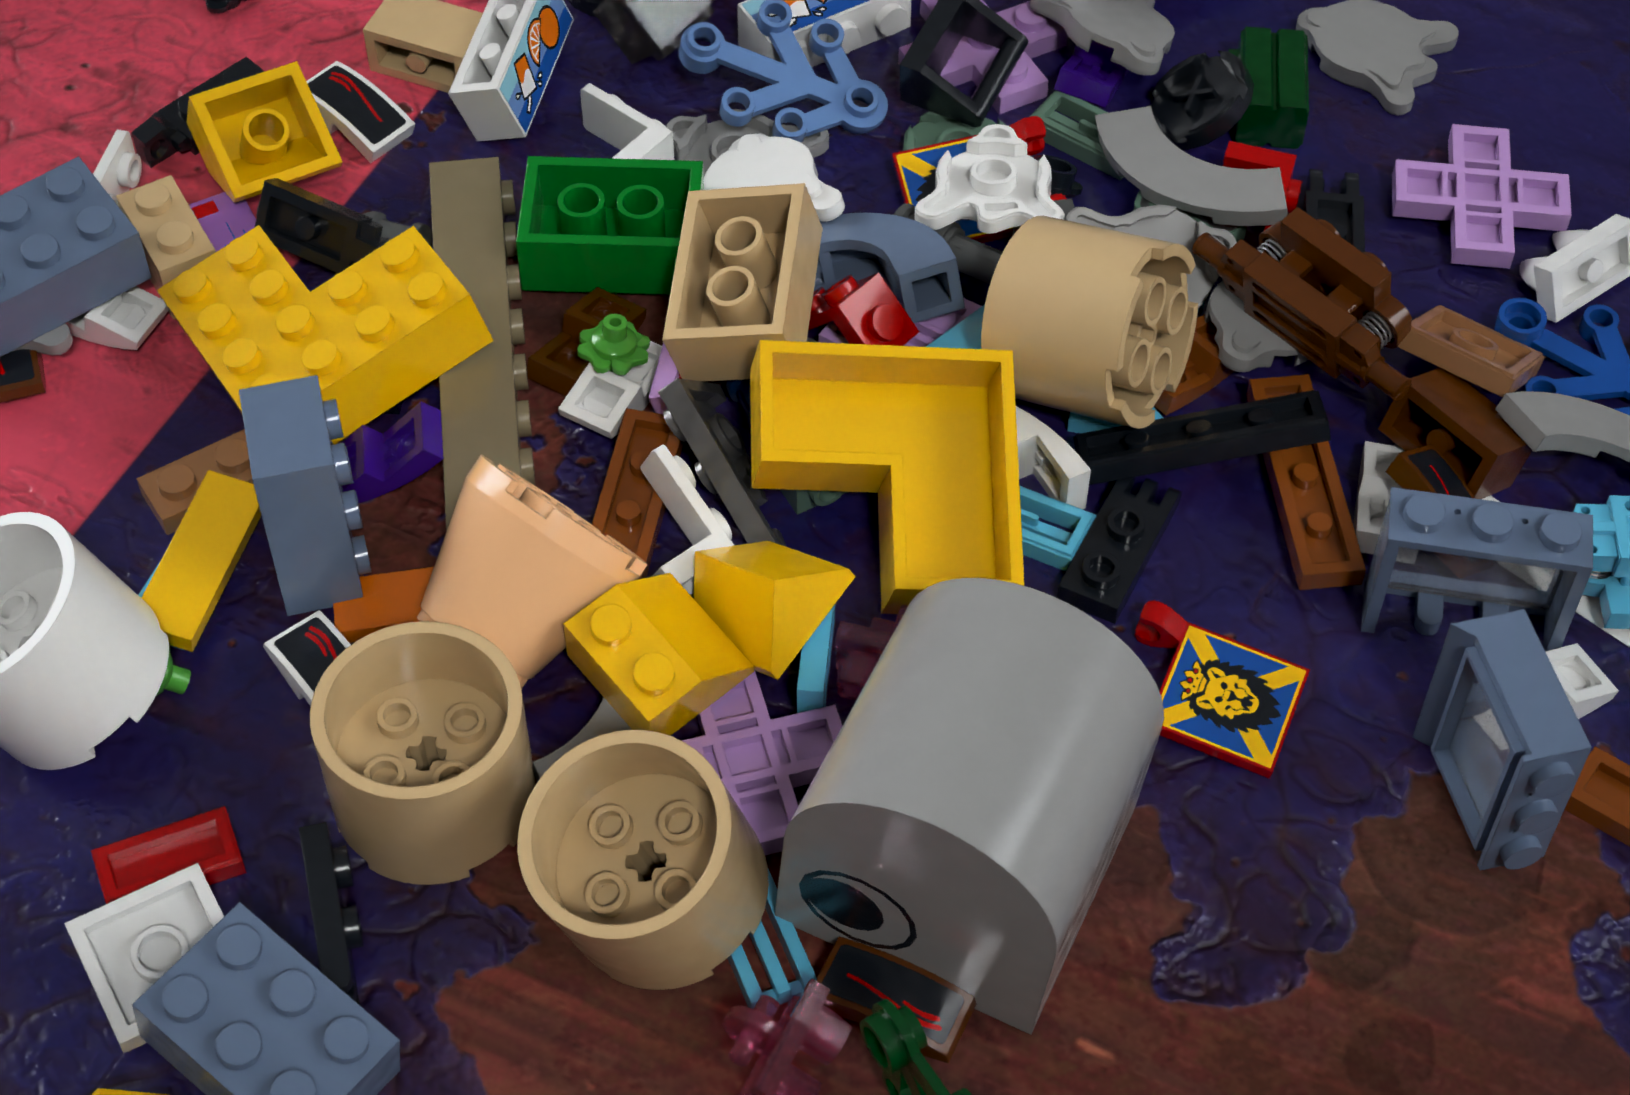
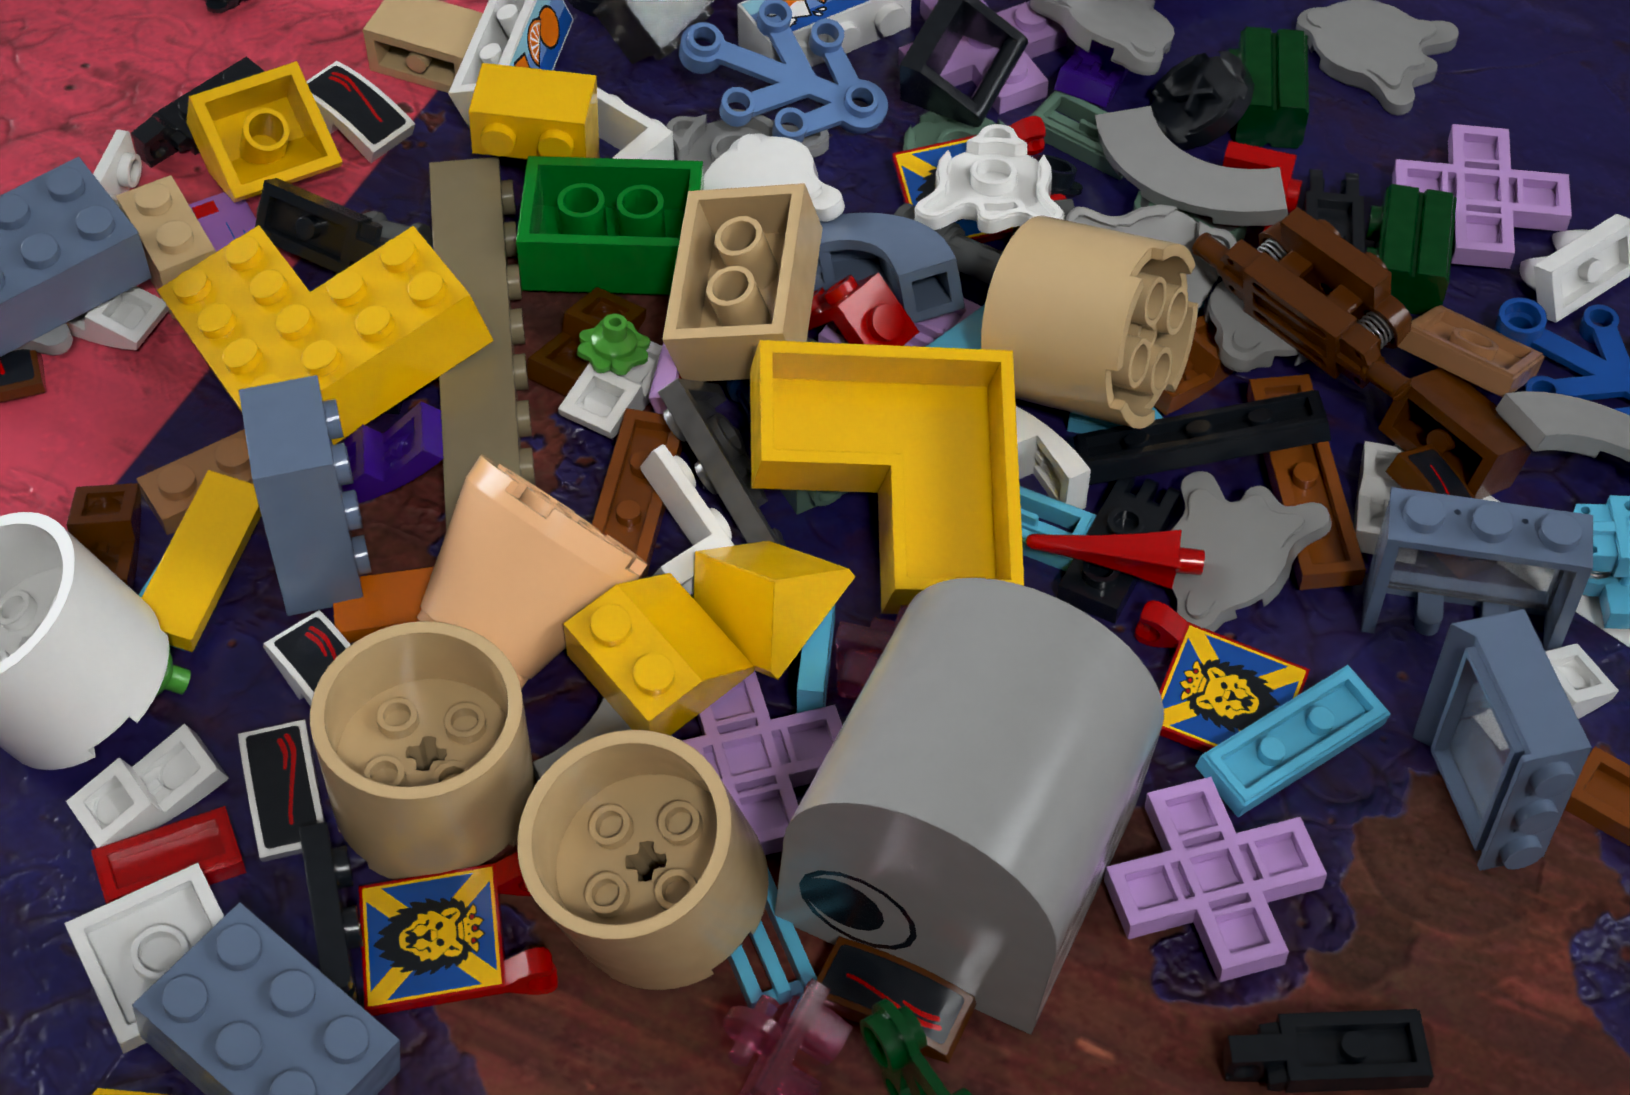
(109, 525): none -> reddish brown slope
(150, 793): none -> white slope
(280, 786): none -> black slope
(444, 940): none -> flag
(534, 113): none -> yellow slope
(1143, 555): none -> red piece
(1215, 879): none -> lavender plate
(1245, 548): none -> light grey tile
(1292, 740): none -> medium azure tile
(1333, 1052): none -> black hinge
(1414, 243): none -> dark green brick

